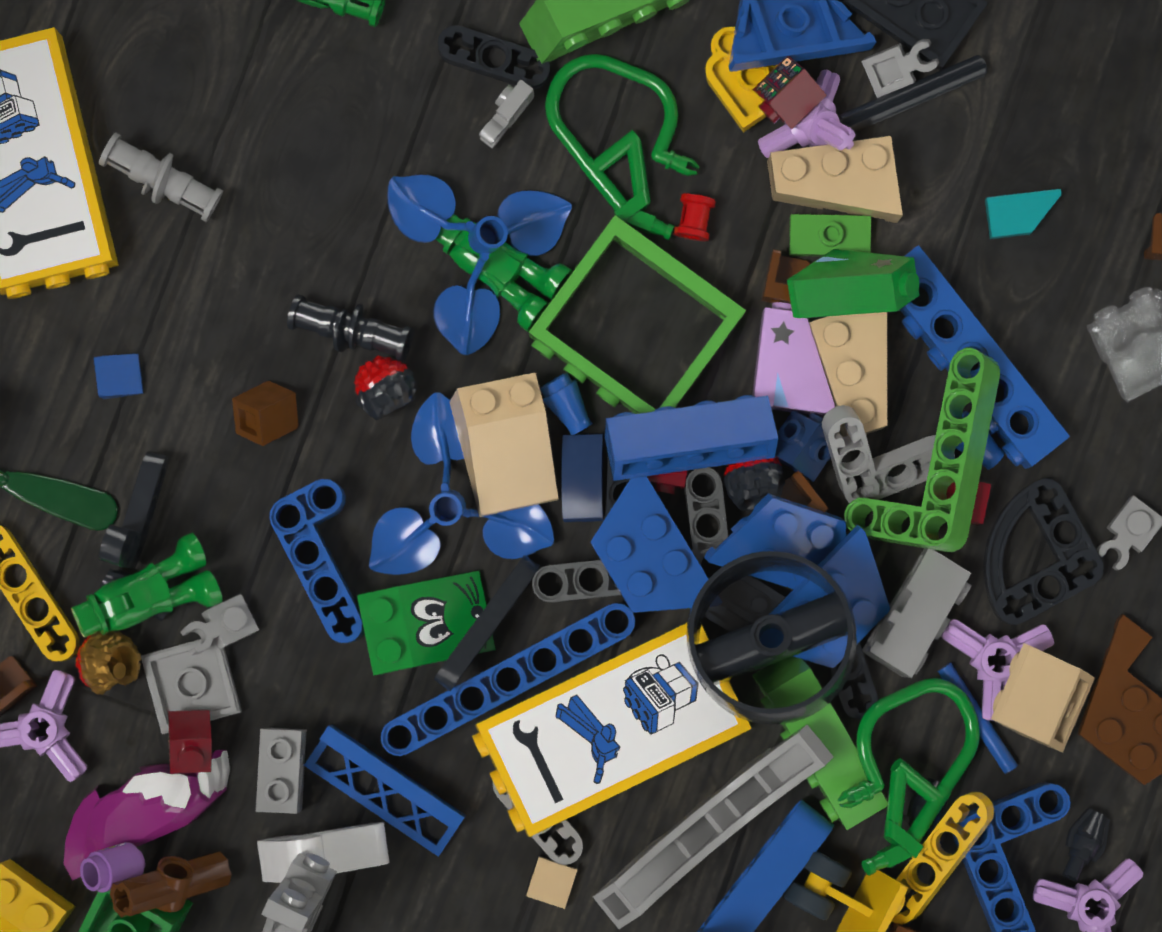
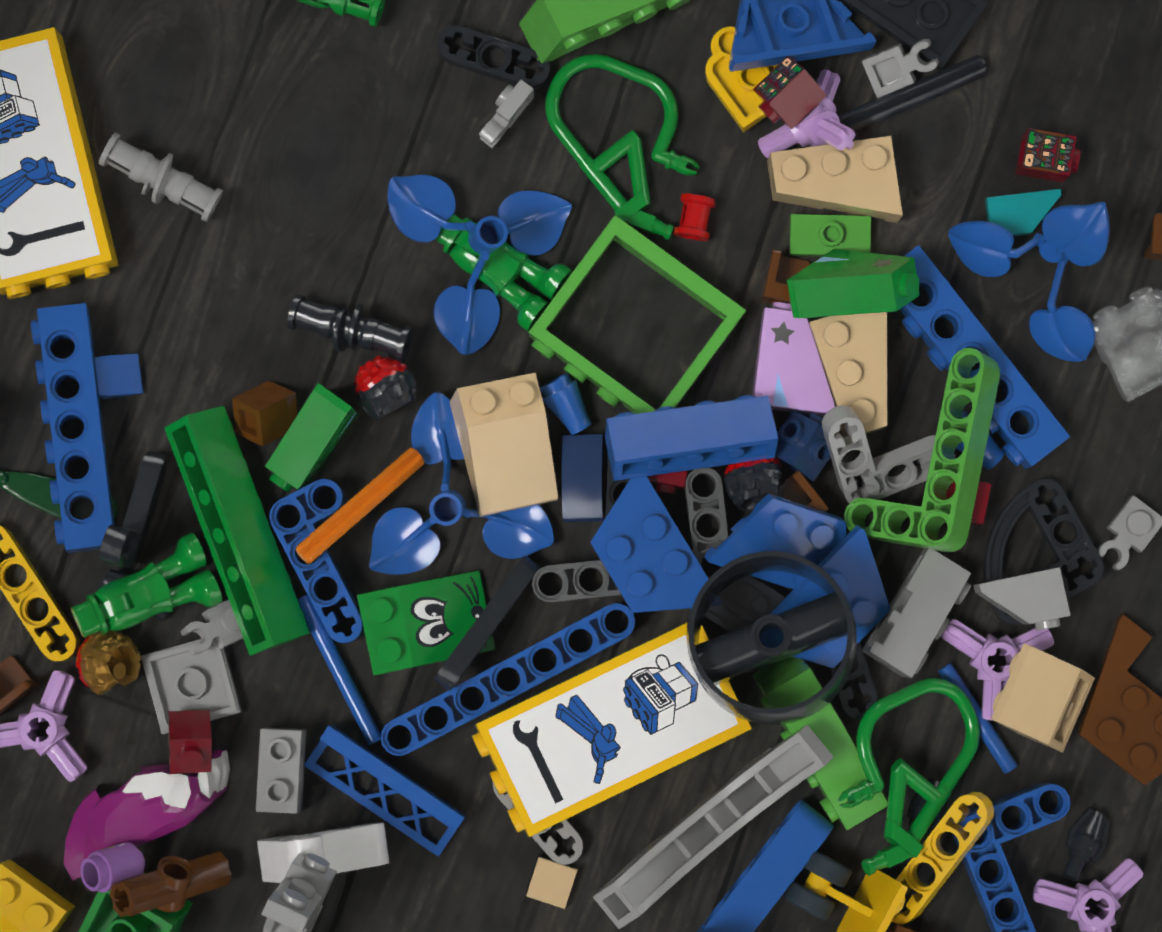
(73, 324): none -> blue brick
(236, 530): none -> green brick
(310, 439): none -> green slope
(340, 672): none -> blue bar
(359, 505): none -> orange axle
(1029, 597): none -> light grey slope
(1047, 155): none -> brick
(1070, 234): none -> blue plant

